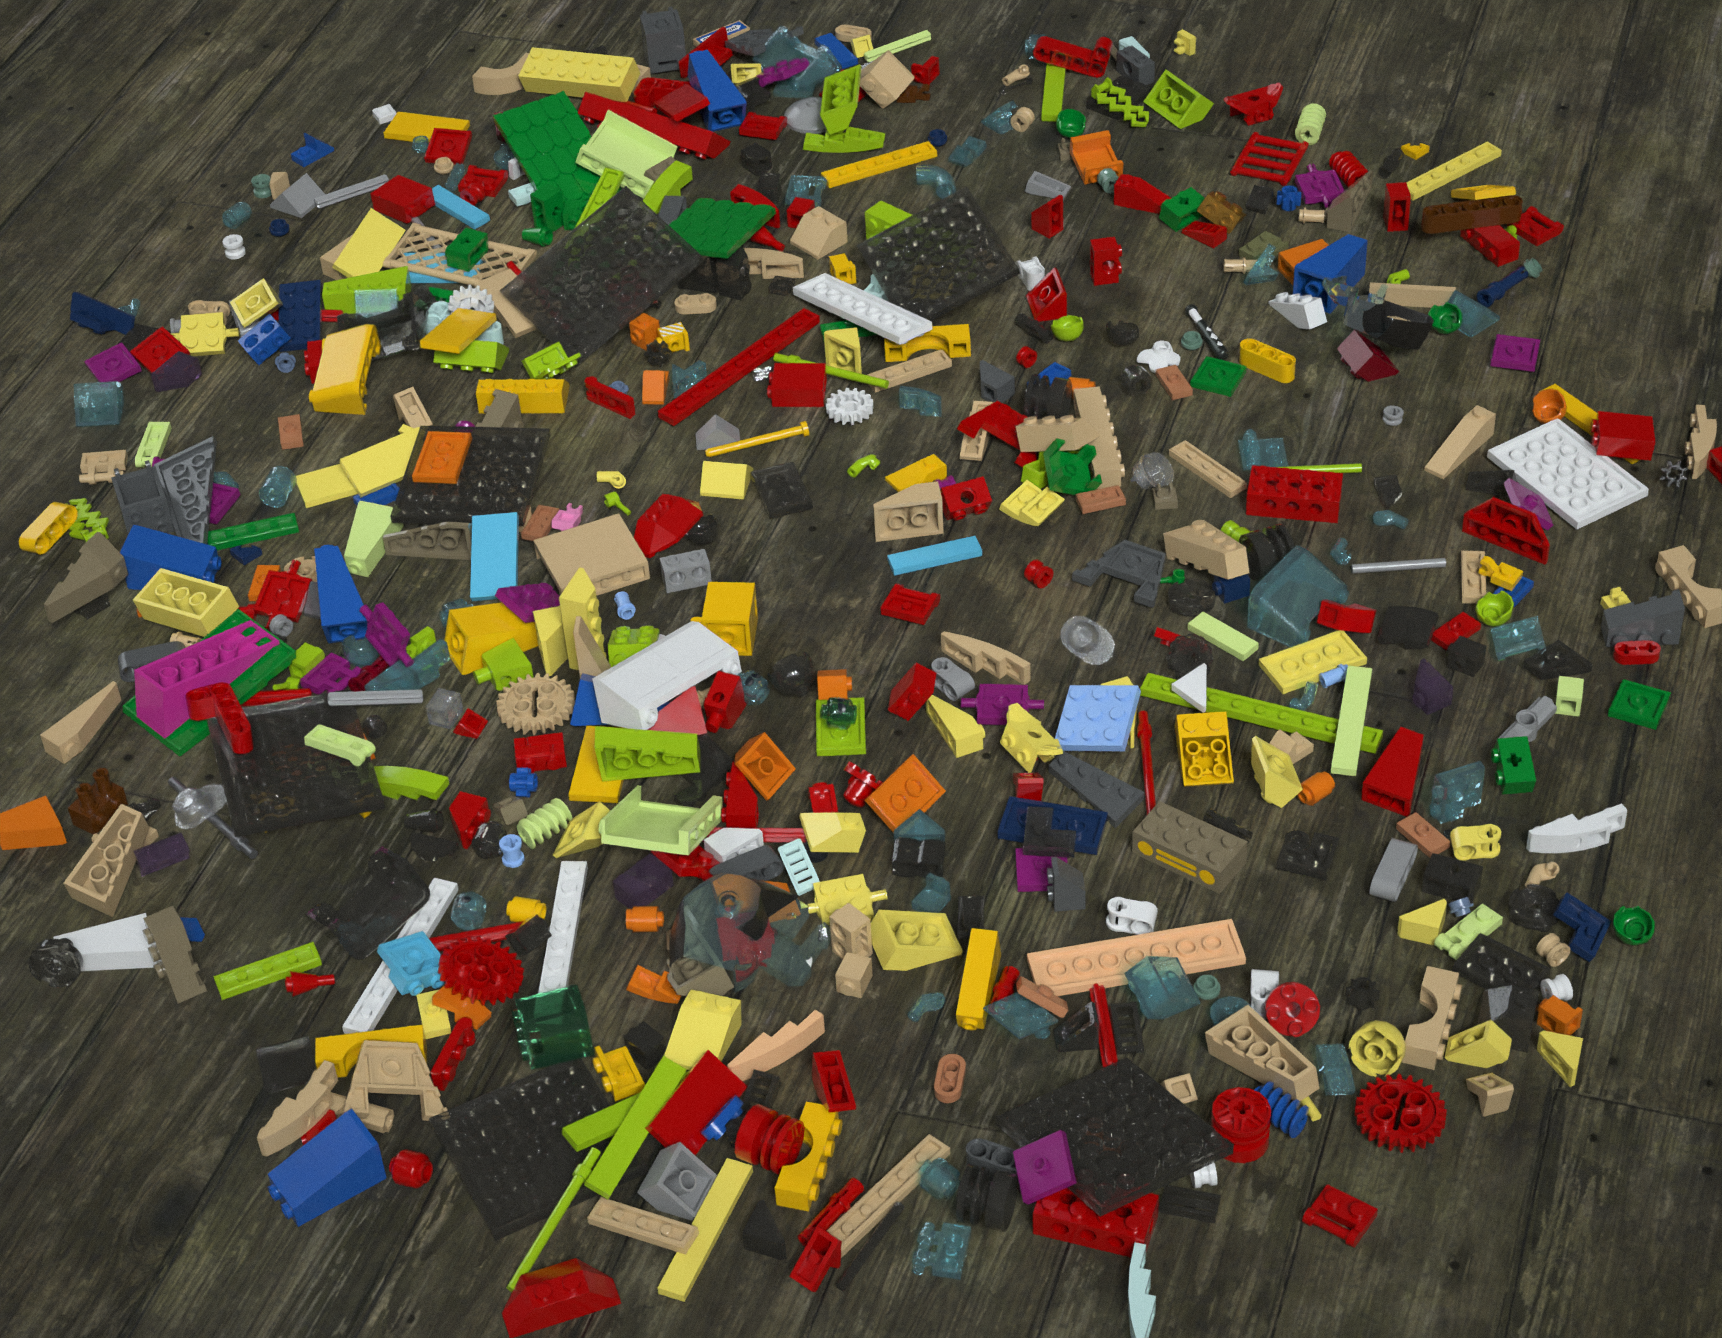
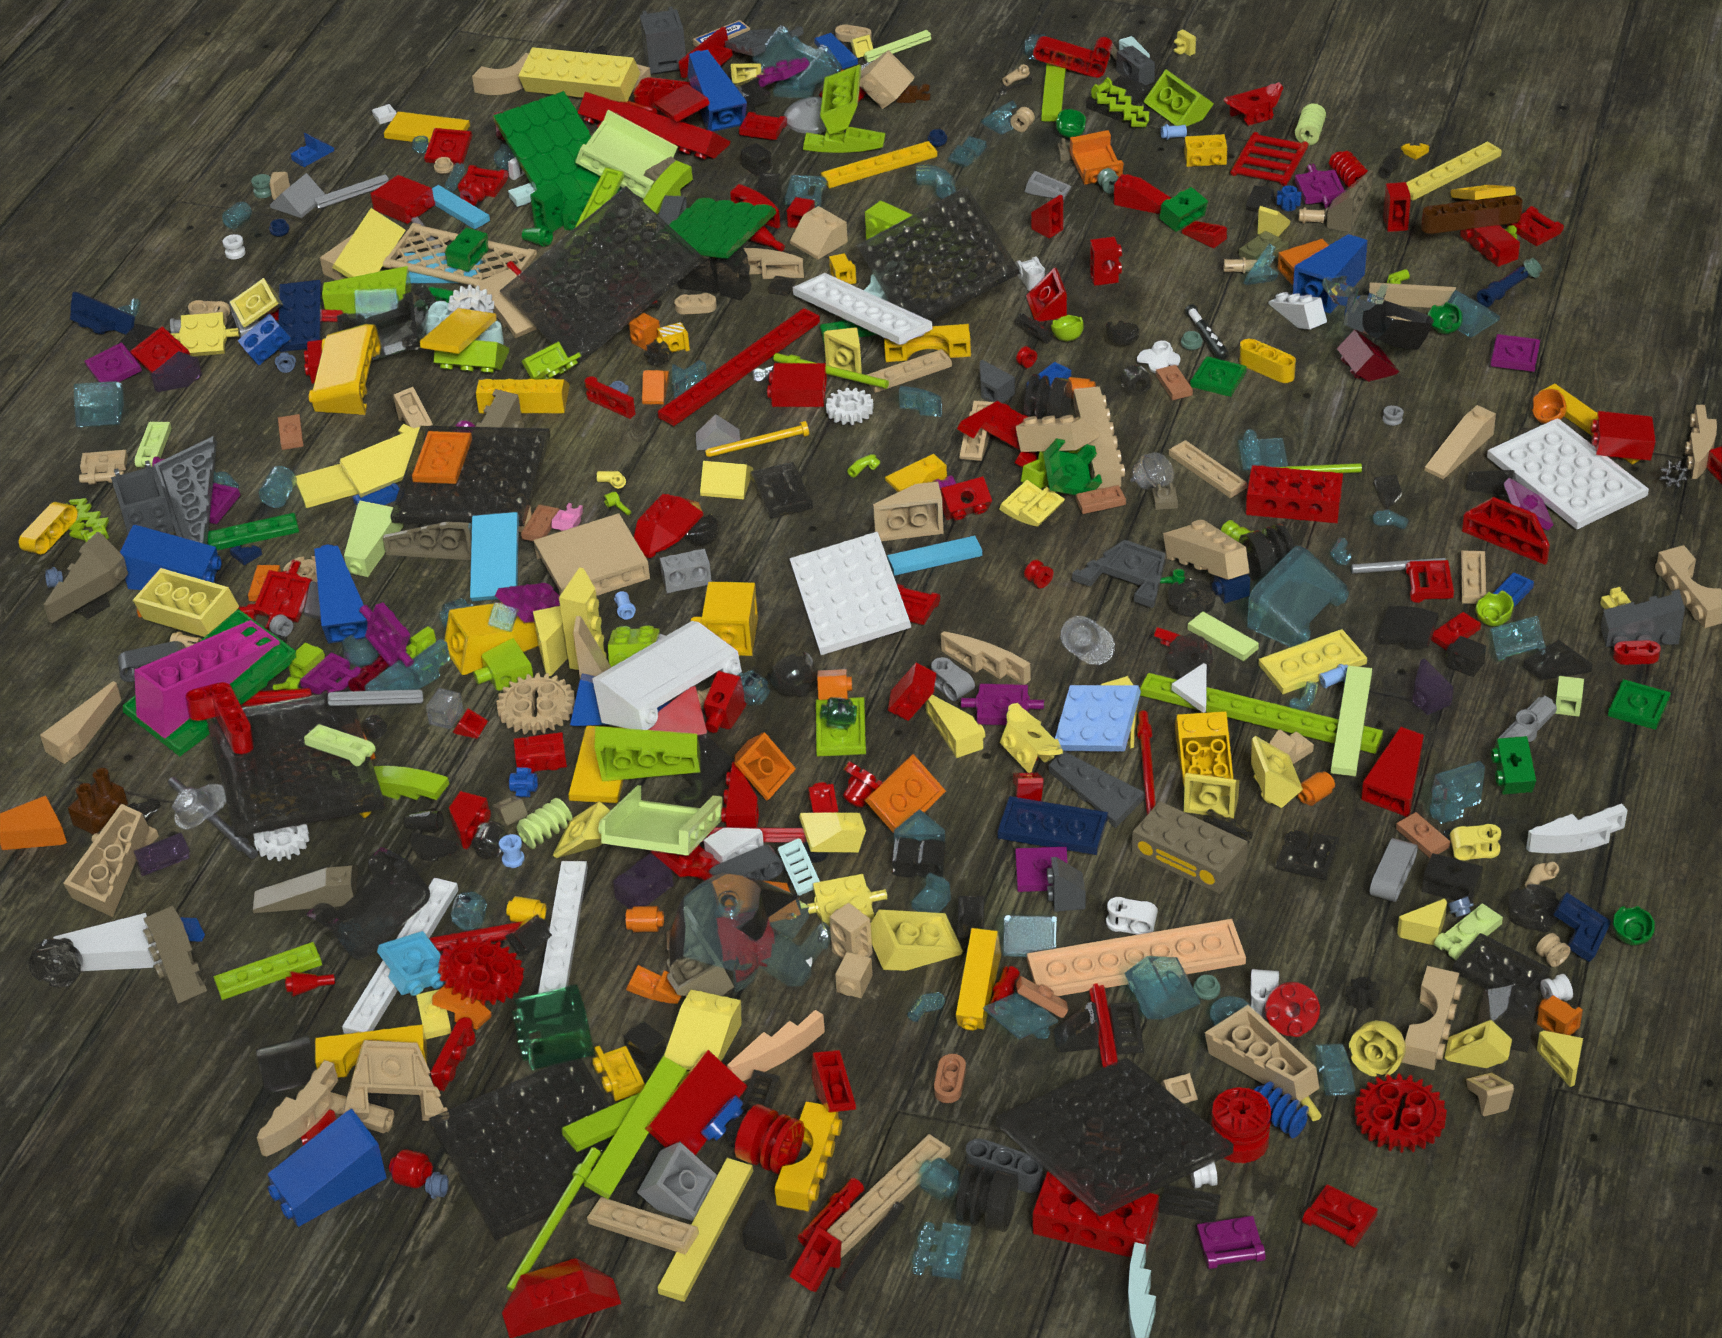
(53, 577): none -> sand blue plate
(282, 842): none -> white gear
(329, 885): none -> dark tan wedge
(436, 1185): none -> sand blue plate
(503, 616): none -> clear light blue tile
(850, 593): none -> white plate
(927, 72): red bracket -> none
(1029, 933): none -> clear light blue slope
(1042, 839): clear smoke plate -> none
(1044, 1167): magenta plate -> none
(1173, 131): none -> light blue pin
(1205, 150): none -> yellow brick
(1210, 792): none -> light yellow slope
(1220, 211): pearl gold bracket -> none
(1227, 1236): none -> magenta plate
(1271, 221): none -> light yellow slope
(1346, 618): red slope -> none
(1437, 578): none -> red plate
(1502, 575): yellow plate -> none

